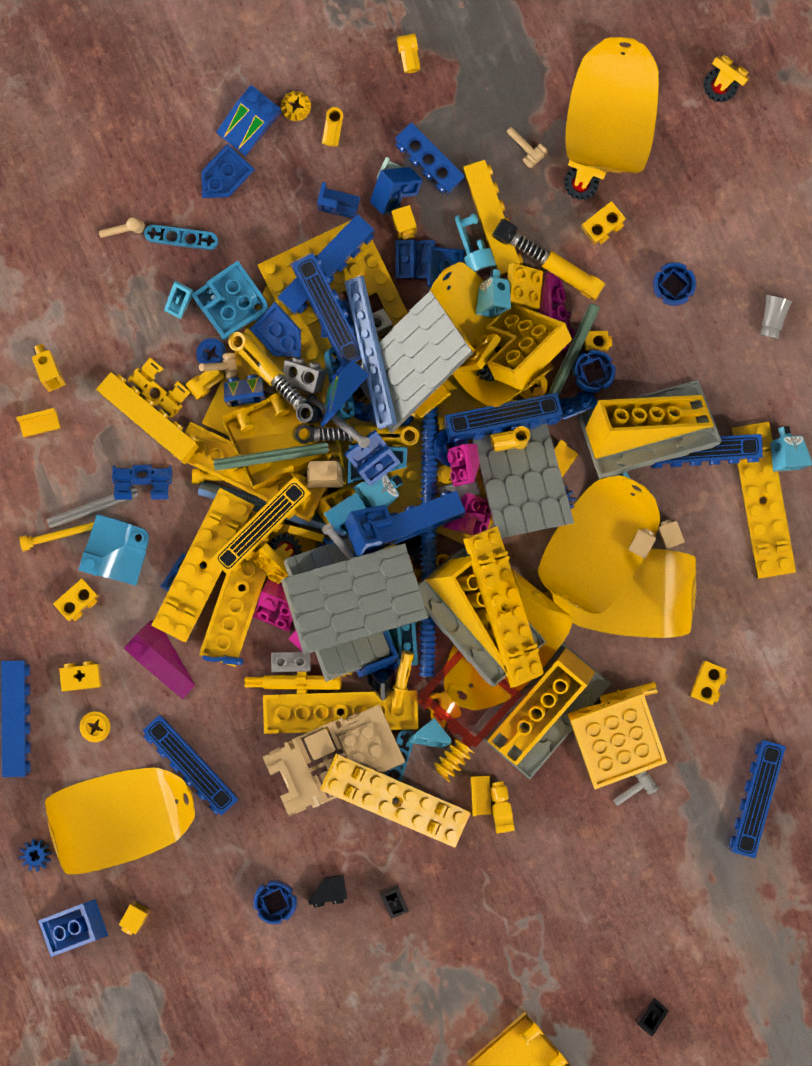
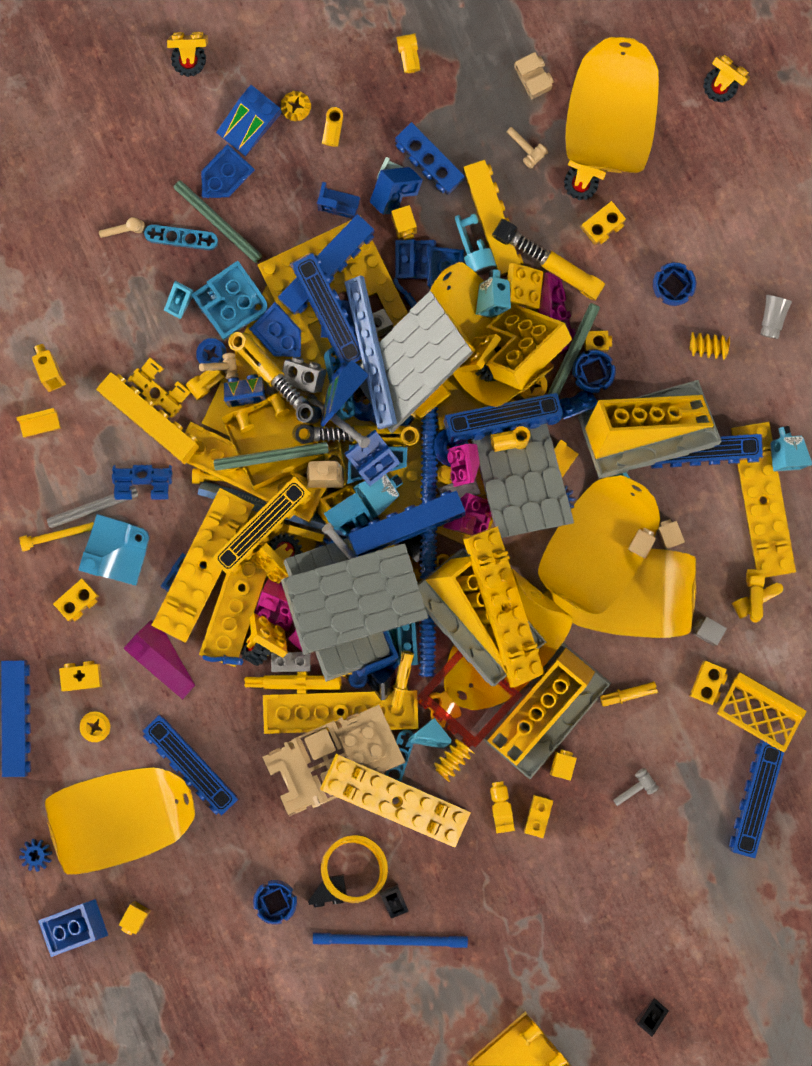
(188, 55): none -> plate
(217, 221): none -> sand green axle
(263, 640): none -> yellow plate
(357, 682): none -> blue tile
(363, 526): blue panel -> none
(375, 849): none -> yellow piece
(410, 300): none -> blue piece
(451, 941): none -> blue piece
(480, 795): yellow panel -> none
(533, 76): none -> tan brick
(538, 816): none -> yellow brick
(563, 765): none -> yellow brick
(617, 738): yellow piece -> none
(709, 345): none -> yellow piece
(709, 630): none -> light grey brick
(742, 605): none -> yellow piece
(755, 580): none -> yellow piece
(769, 698): none -> yellow fence

